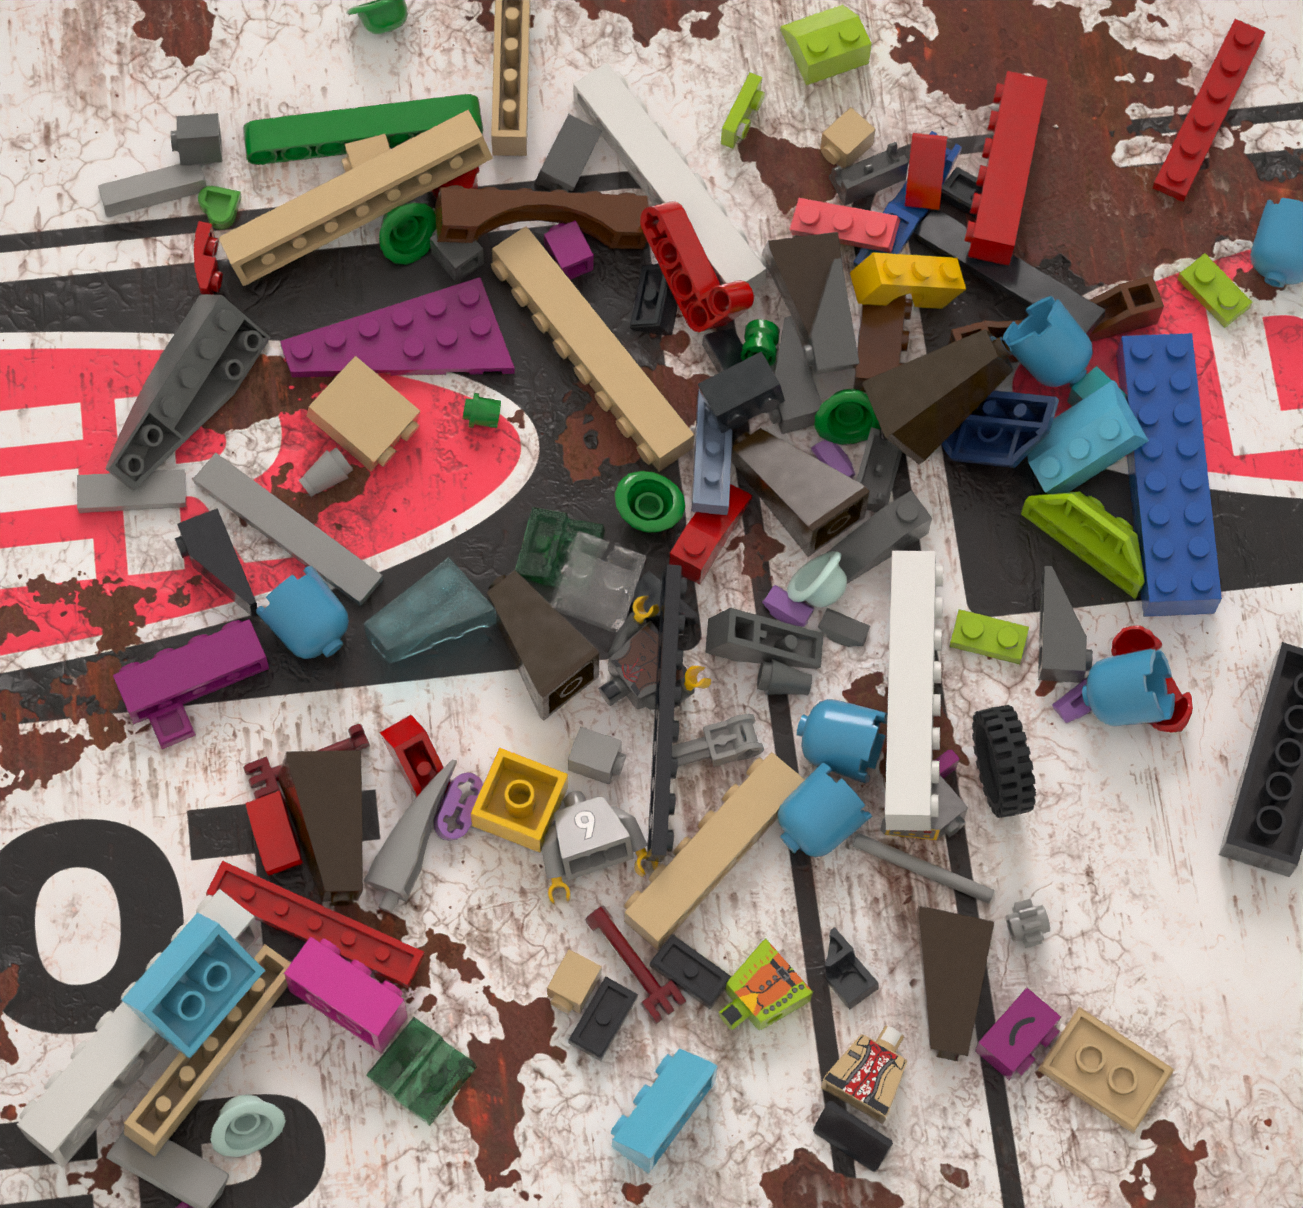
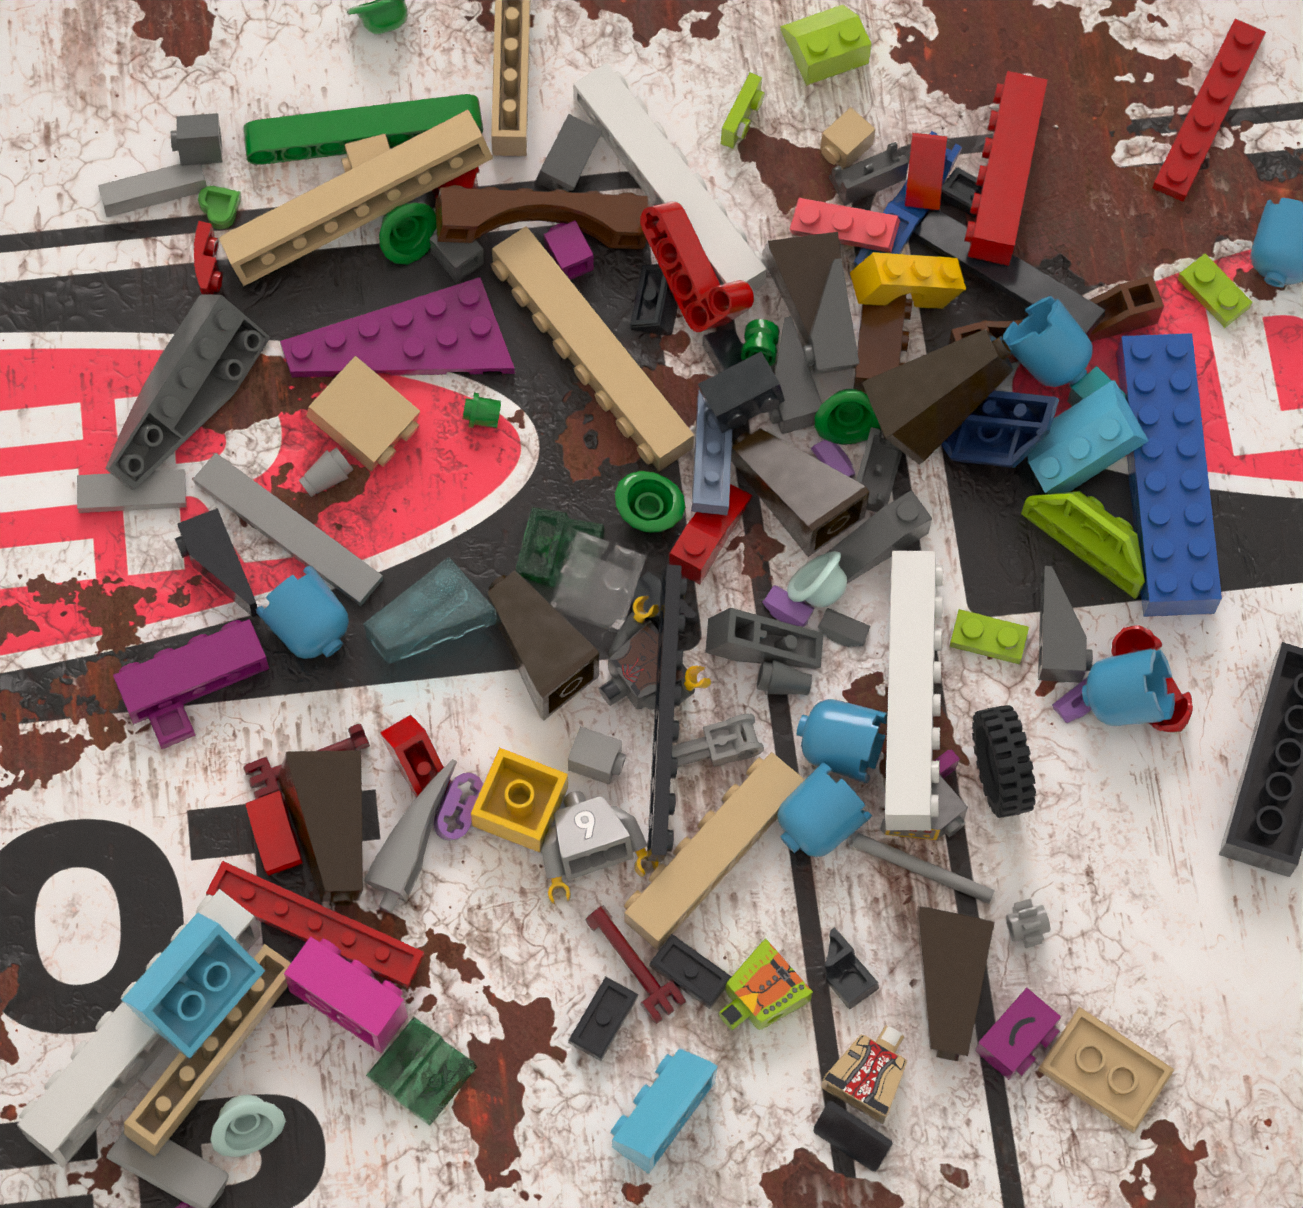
(573, 982): tan brick -> none

